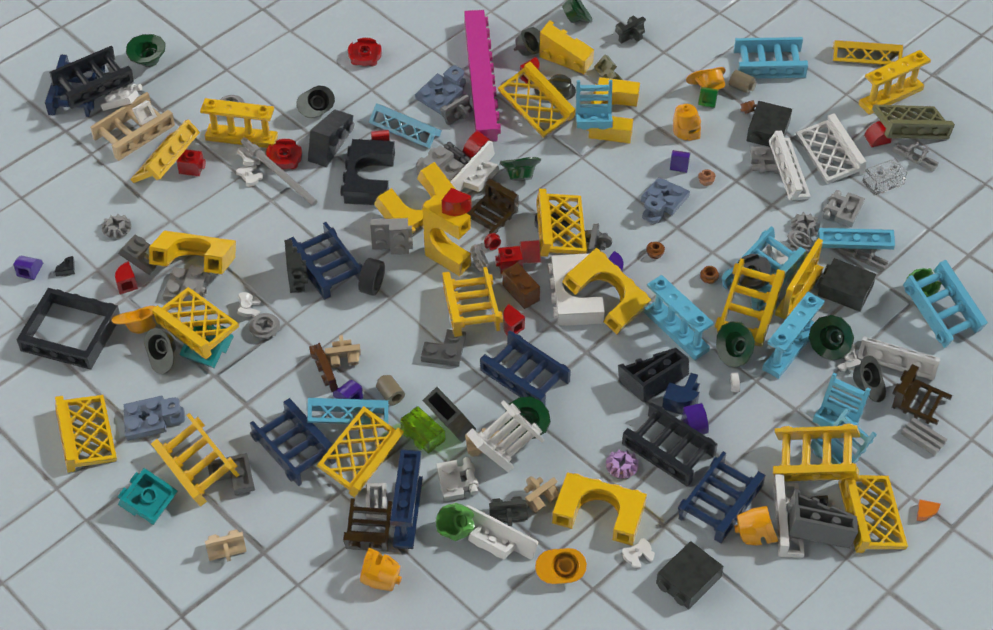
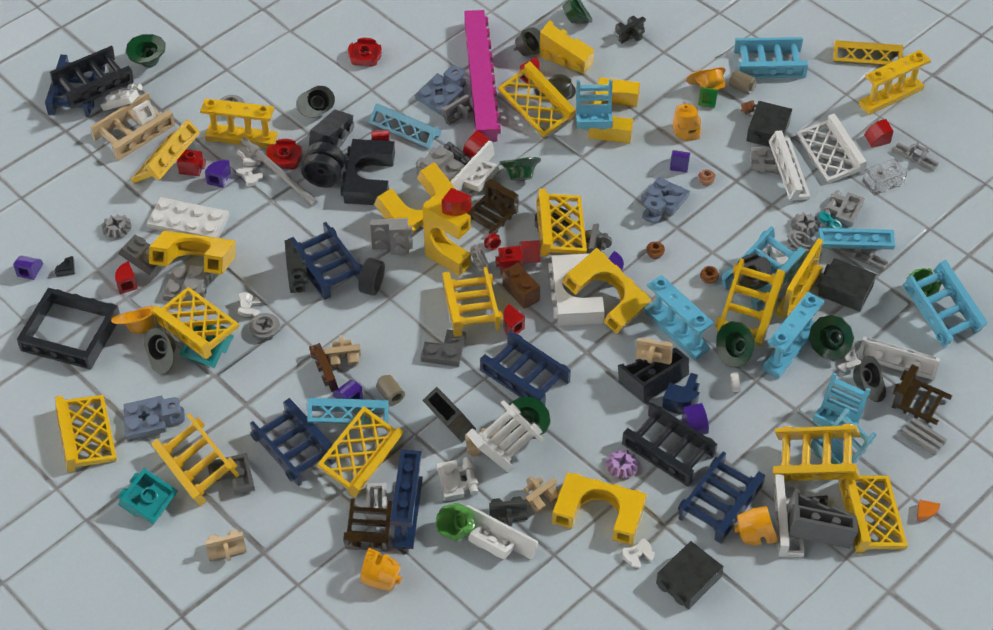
(187, 218): none -> white plate
(218, 173): none -> dark purple brick
(323, 164): none -> black wheel
(422, 429): clear neon green brick -> none
(560, 566): light orange piece -> none
(606, 68): olive plate -> none
(654, 351): none -> tan hips
(824, 217): none -> teal piece
(915, 125): olive fence -> none

